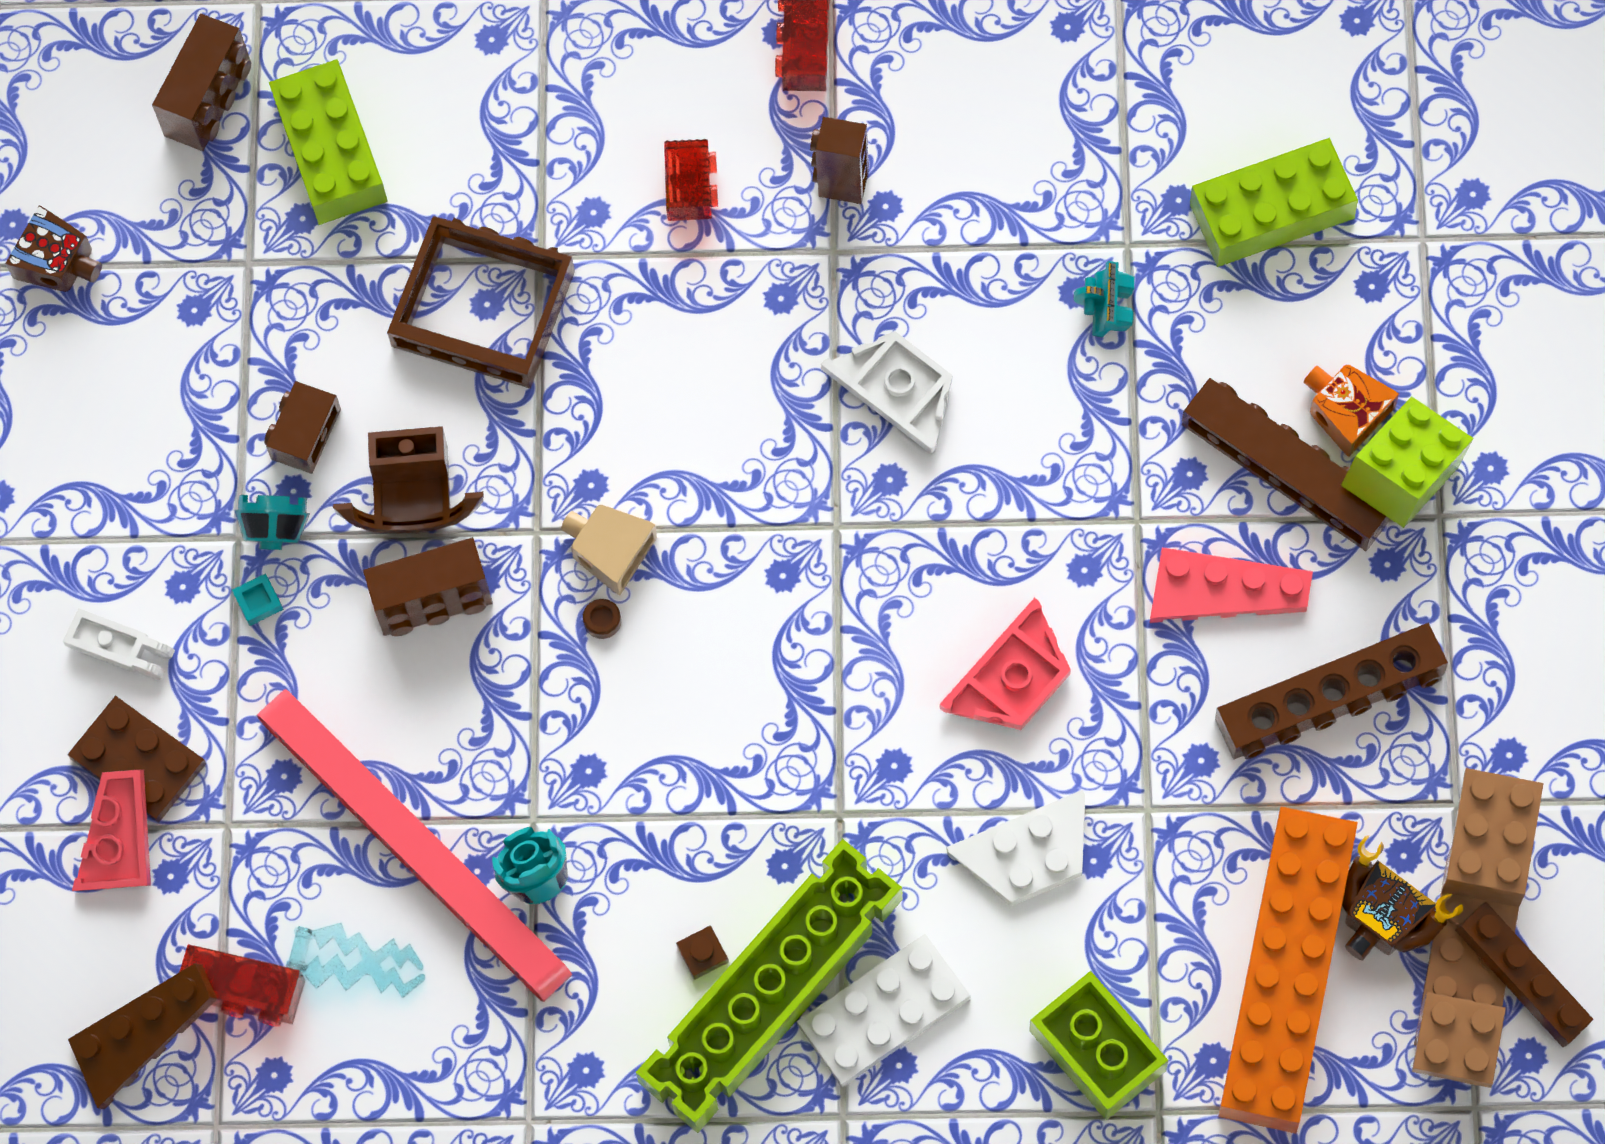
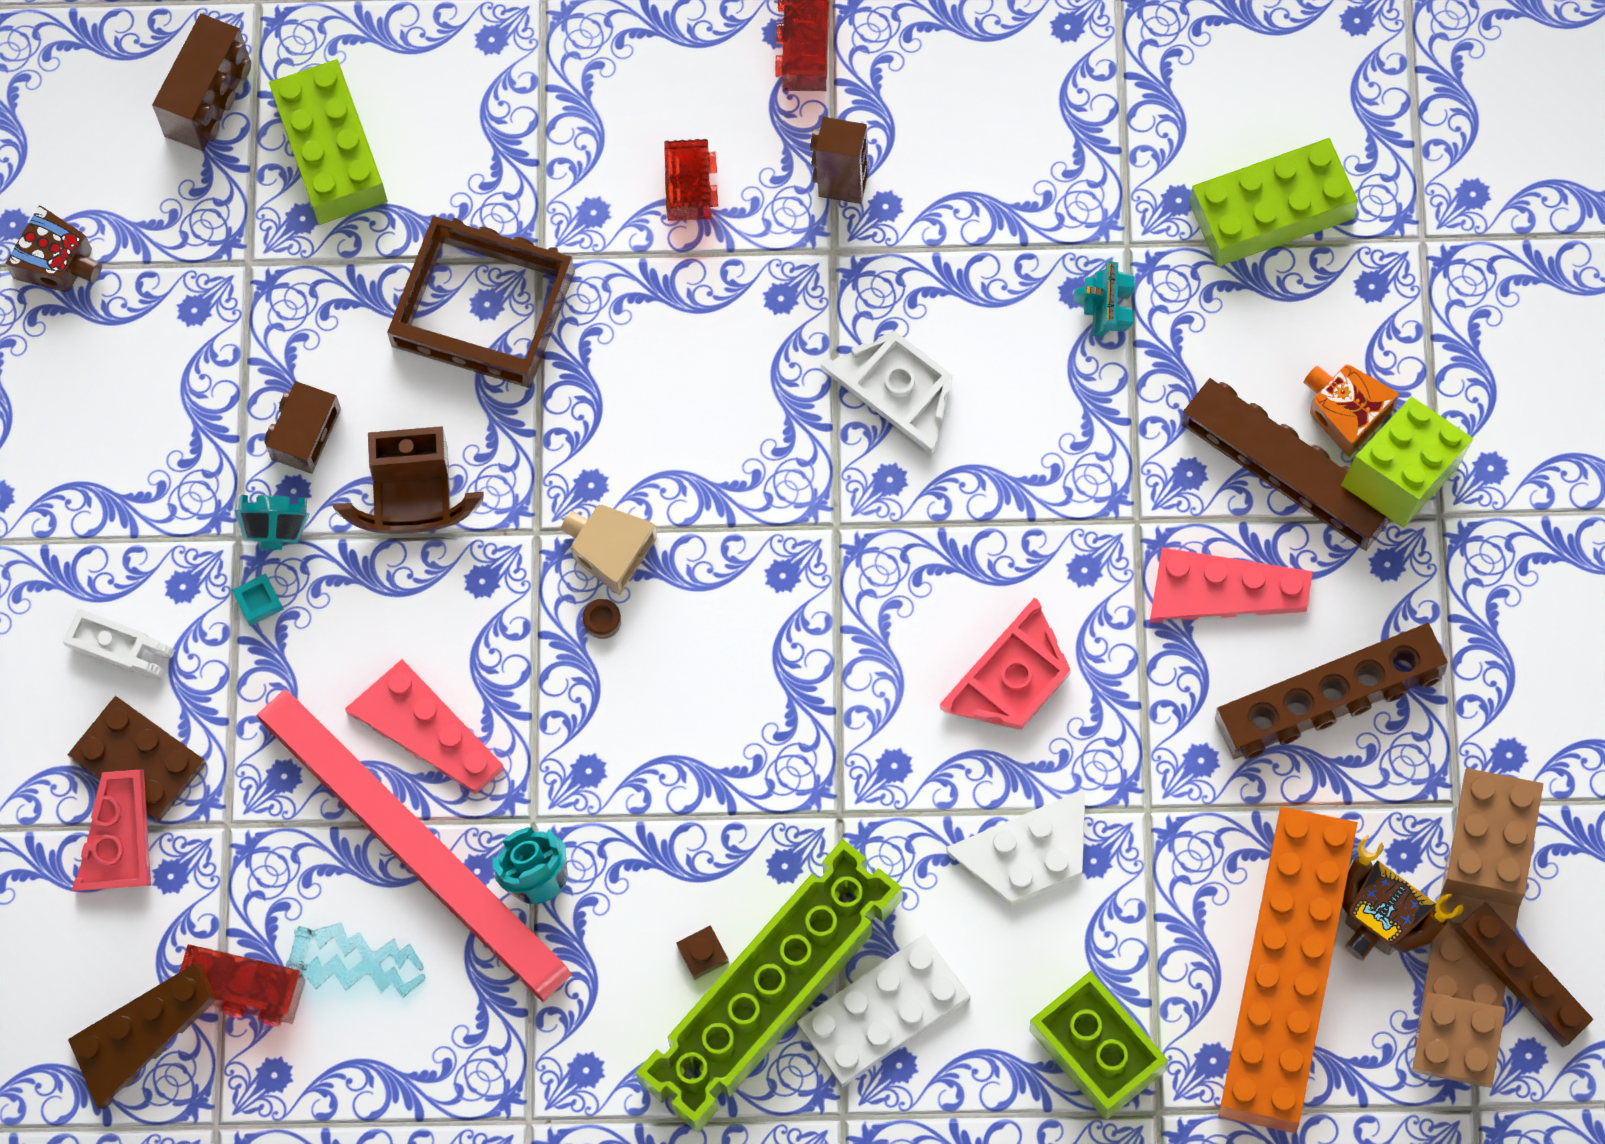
(419, 721): none -> coral wing
(428, 587): reddish brown brick -> none

